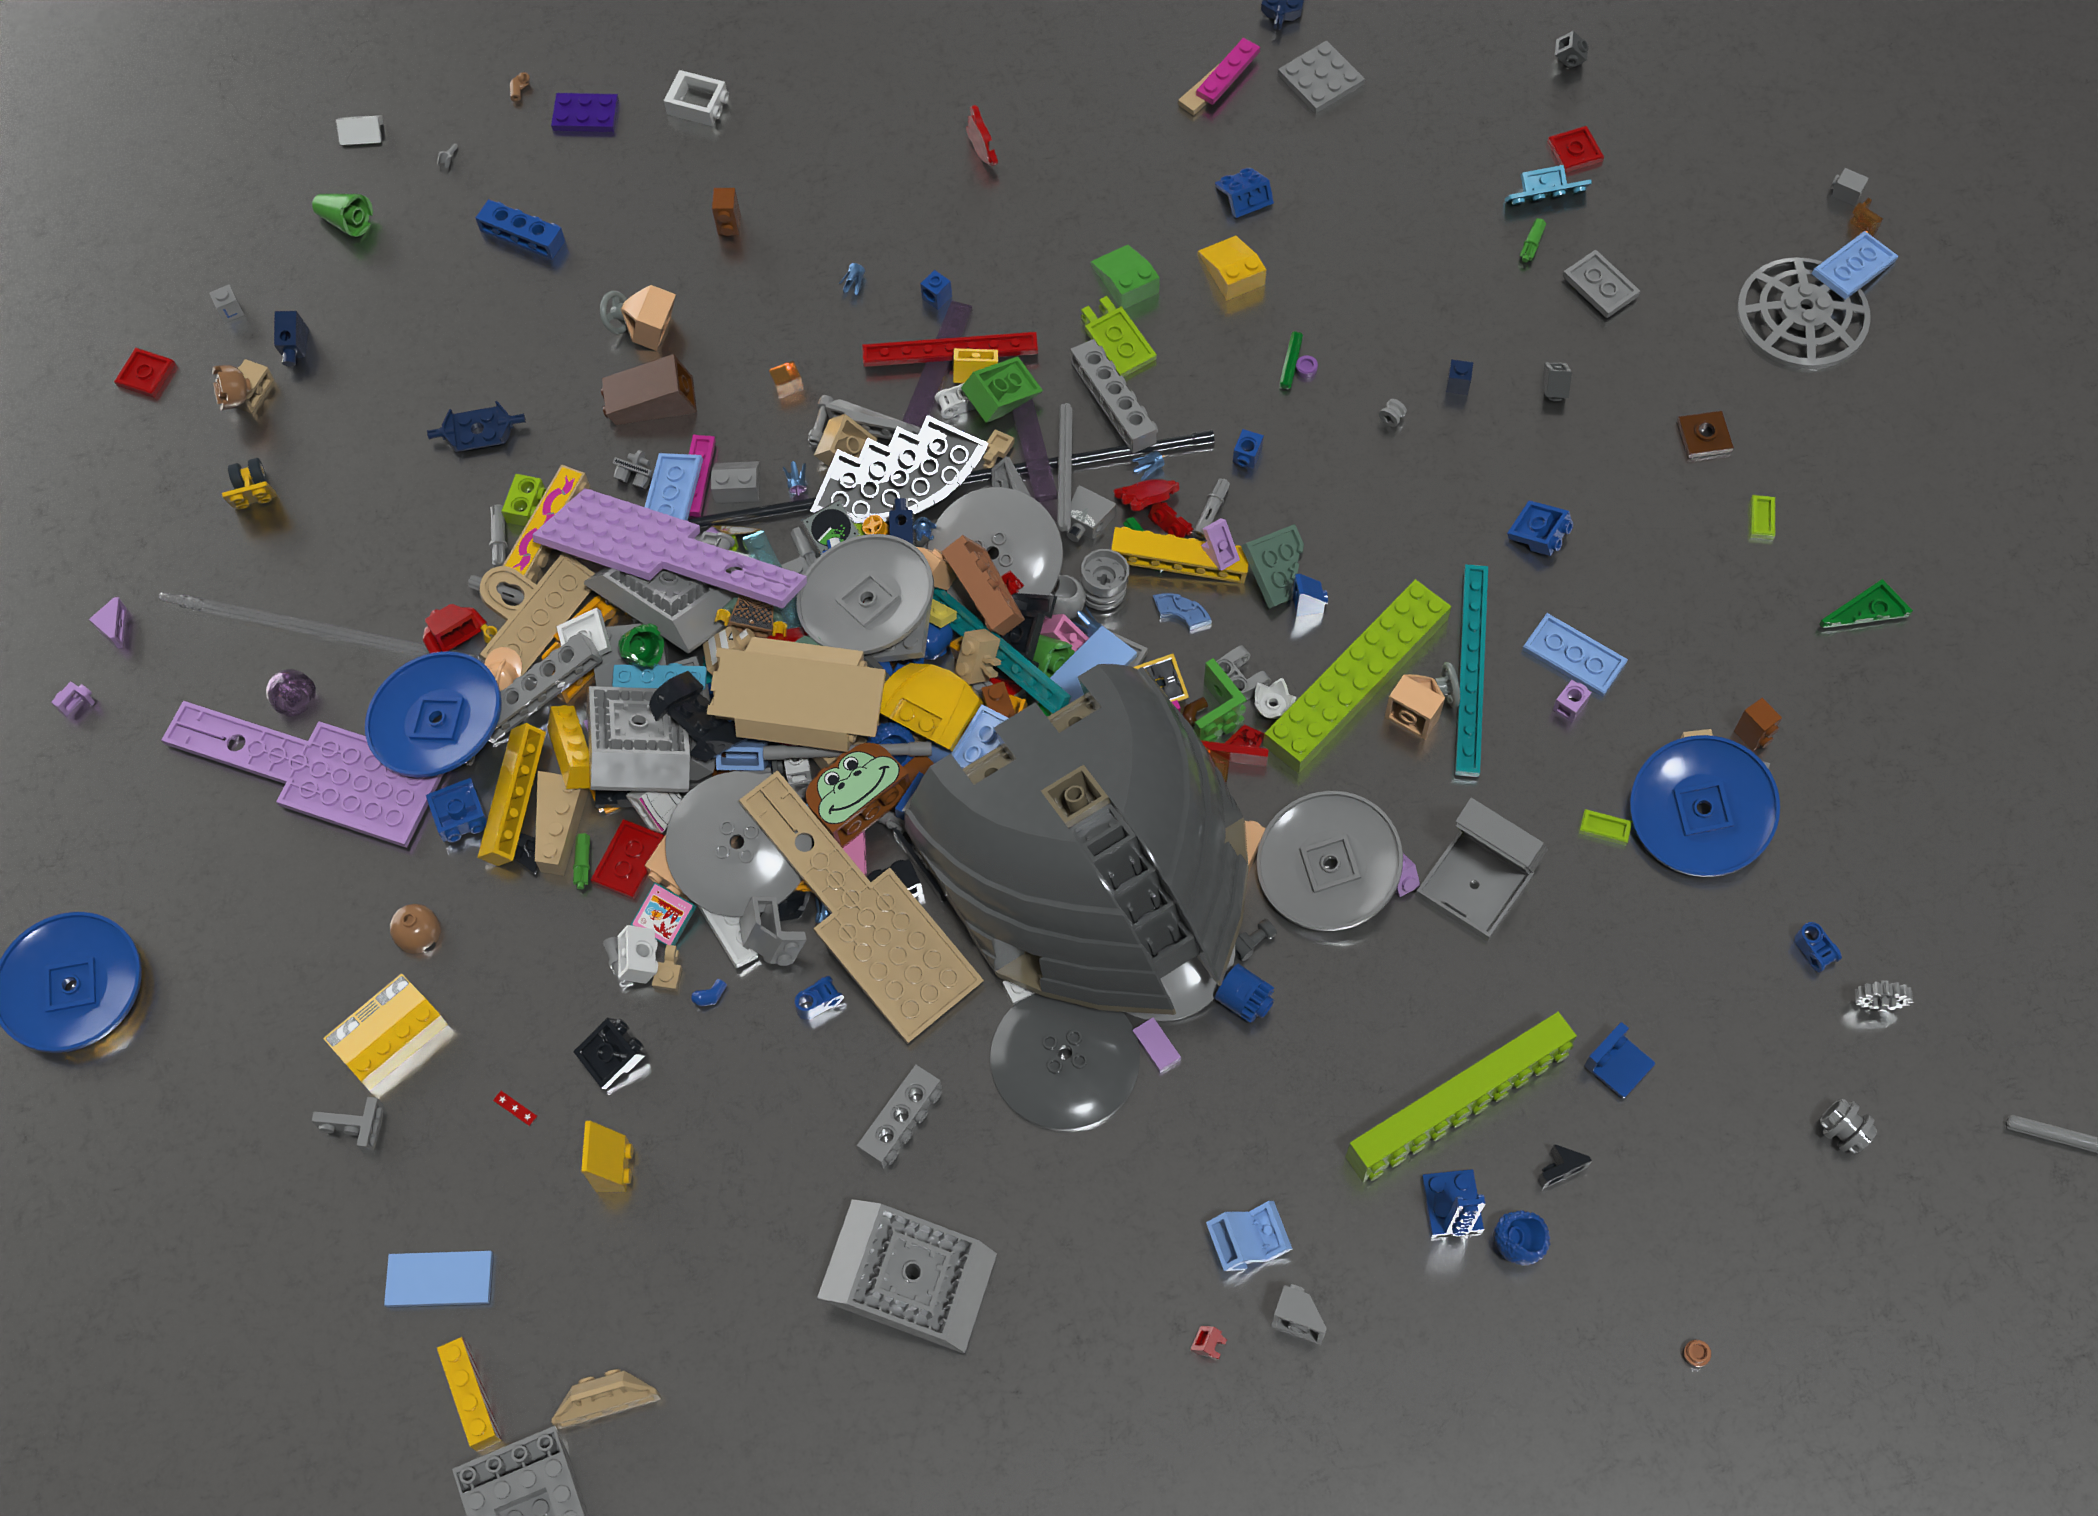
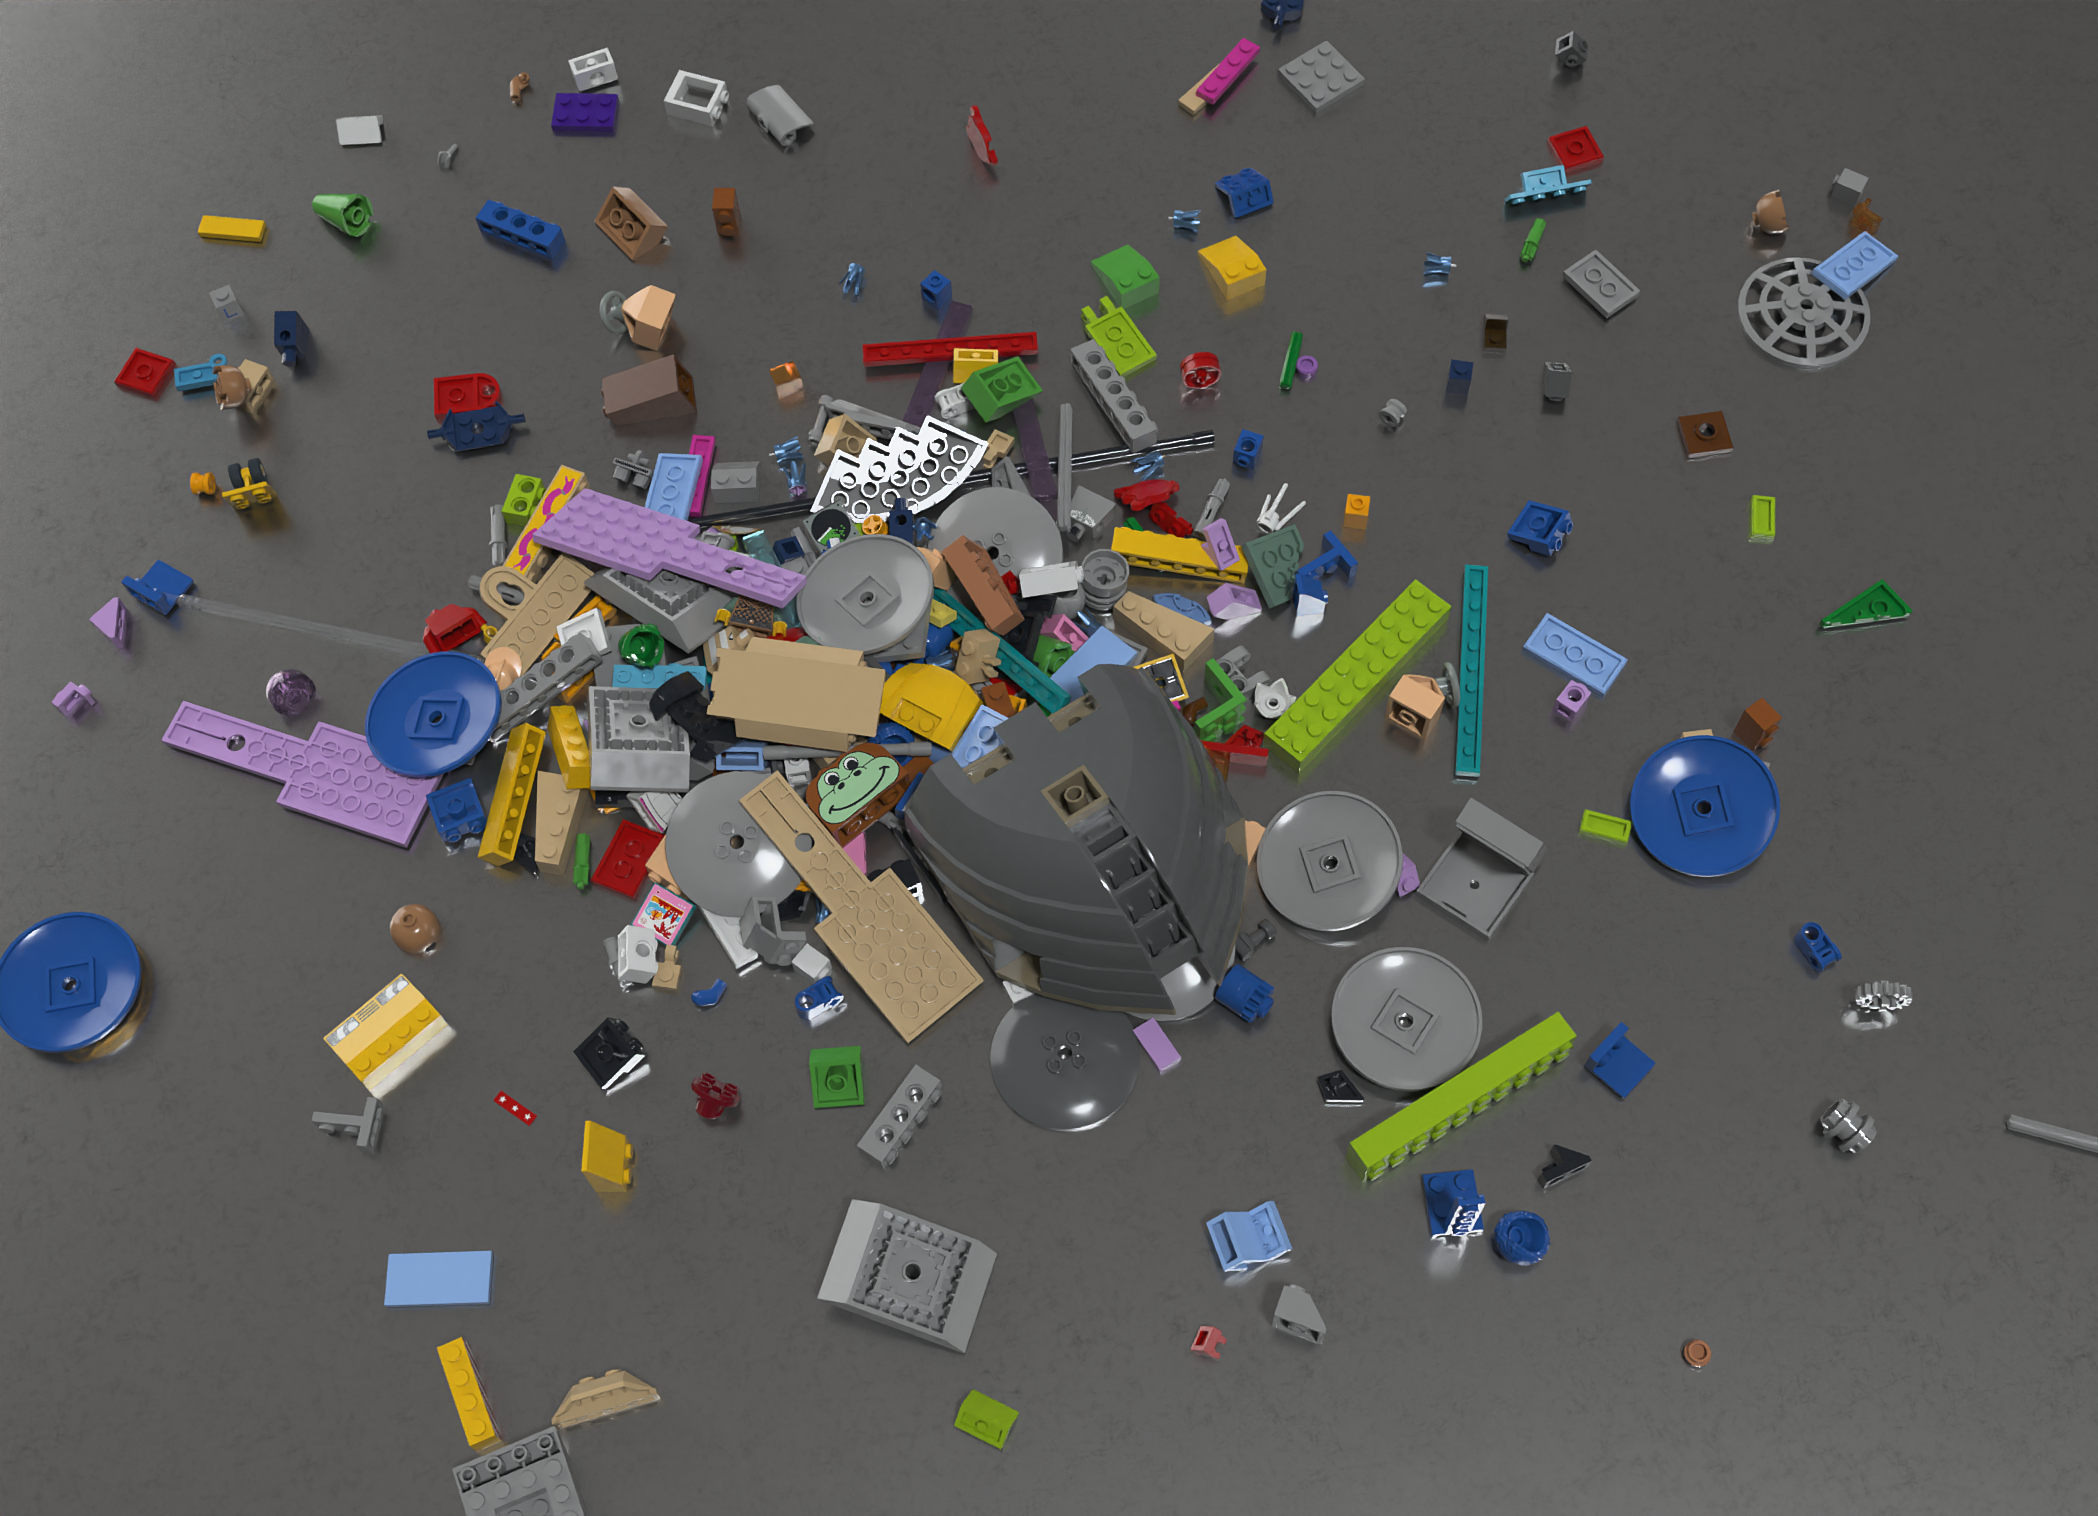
(156, 581): none -> blue bracket
(198, 375): none -> dark azure hinge
(203, 483): none -> light orange wheel
(232, 228): none -> yellow tile
(464, 393): none -> red tile
(593, 69): none -> white brick
(630, 222): none -> medium nougat slope
(713, 1095): none -> dark red plate
(777, 113): none -> light grey panel
(783, 450): none -> flat silver piece
(788, 549): none -> dark blue brick
(811, 964): none -> white brick
(837, 1076): none -> bright green slope
(942, 660): none -> flat silver piece
(986, 1418): none -> lime panel
(1051, 578): none -> white window
(1163, 629): none -> tan wedge
(1185, 219): none -> flat silver piece
(1200, 370): none -> red wheel
(1233, 602): none -> lavender slope
(1268, 520): none -> white plant
(1335, 556): none -> blue bracket
(1338, 1088): none -> black piece
(1356, 511): none -> light orange brick
(1414, 986): none -> light grey dish
(1438, 264): none -> flat silver piece
(1495, 333): none -> dark brown slope
(1771, 214): none -> medium nougat cylinder

